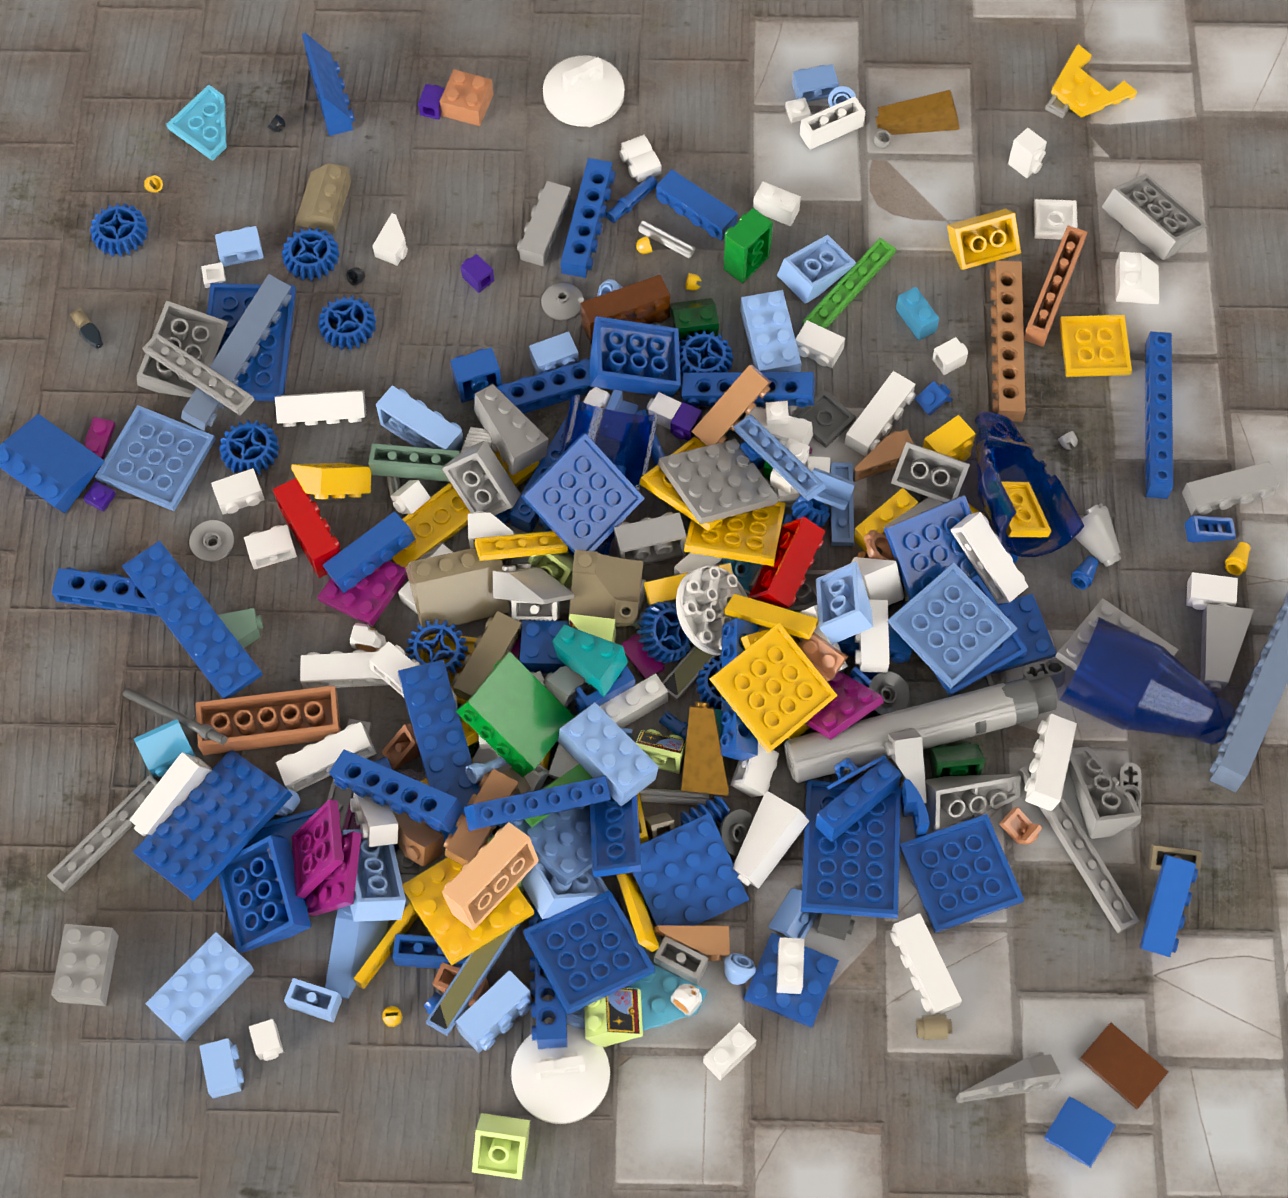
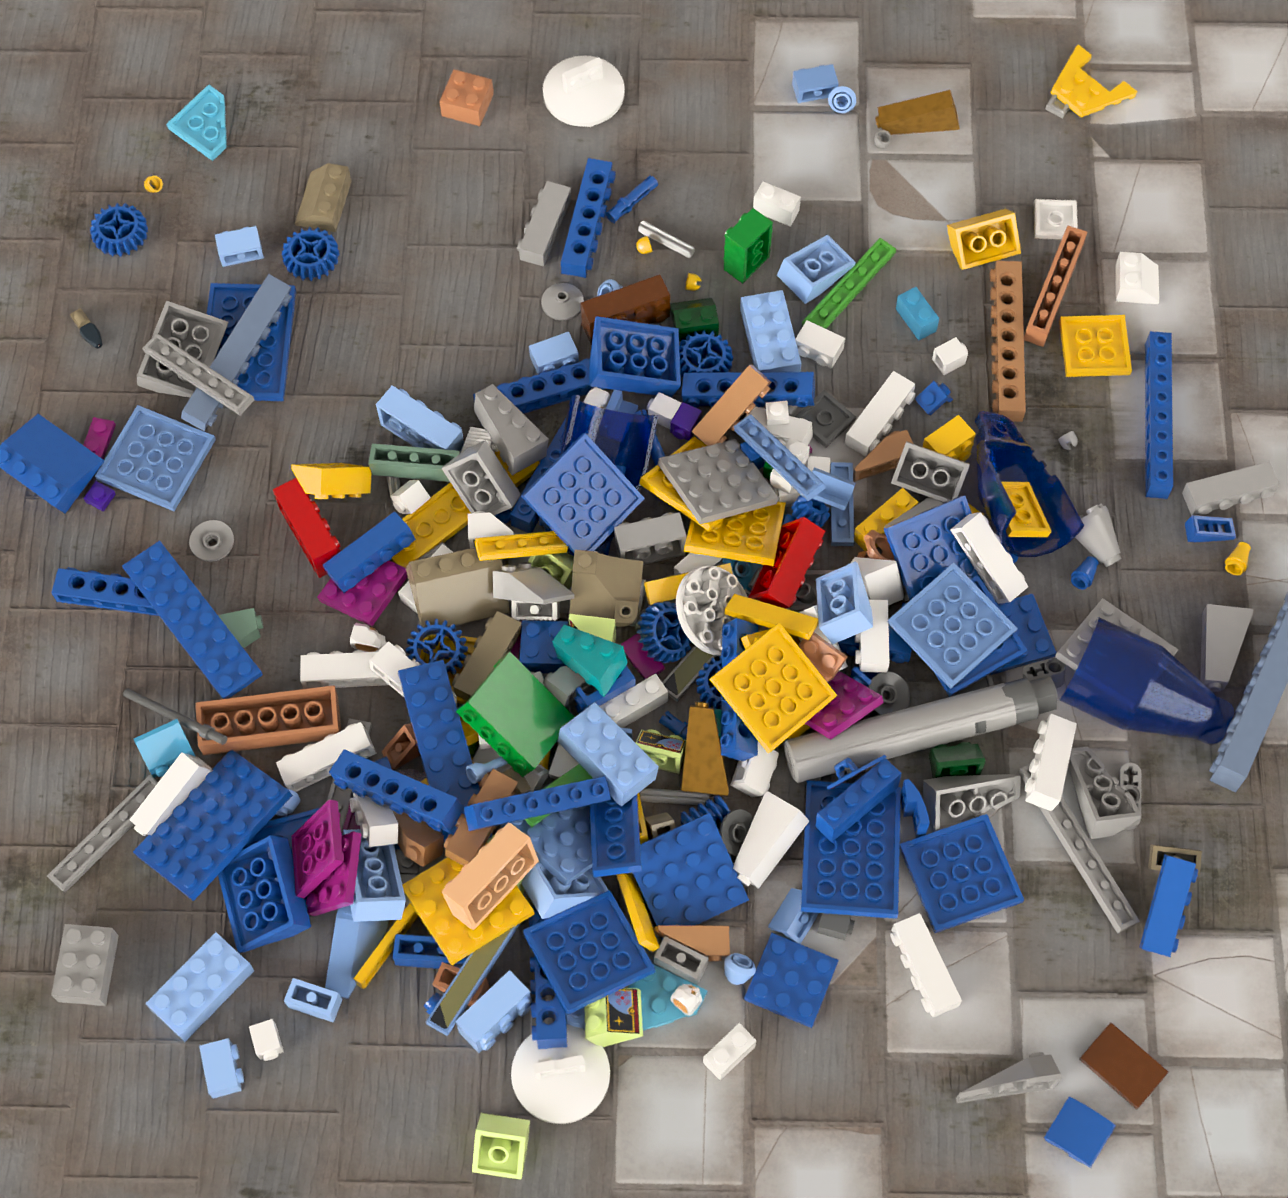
(213, 274): white plate -> none
(238, 491): white brick -> none
(245, 437): blue gear -> none
(270, 546): white brick -> none
(274, 124): black hinge -> none
(320, 406): white brick -> none
(328, 87): blue slope -> none
(349, 330): blue gear -> none
(355, 273): black hinge -> none
(391, 242): white slope -> none
(392, 1021): yellow hinge -> none
(430, 101): dark purple brick -> none
(475, 373): blue brick -> none
(477, 273): dark purple brick -> none
(640, 158): white brick -> none
(696, 204): blue brick -> none
(790, 965): white brick -> none
(797, 110): white plate -> none
(832, 123): white brick -> none
(907, 753): slope -> none
(933, 1027): dark tan brick -> none
(1020, 827): nougat bracket -> none
(1027, 153): white brick -> none
(1153, 216): light grey slope -> none
(1211, 589): white brick -> none

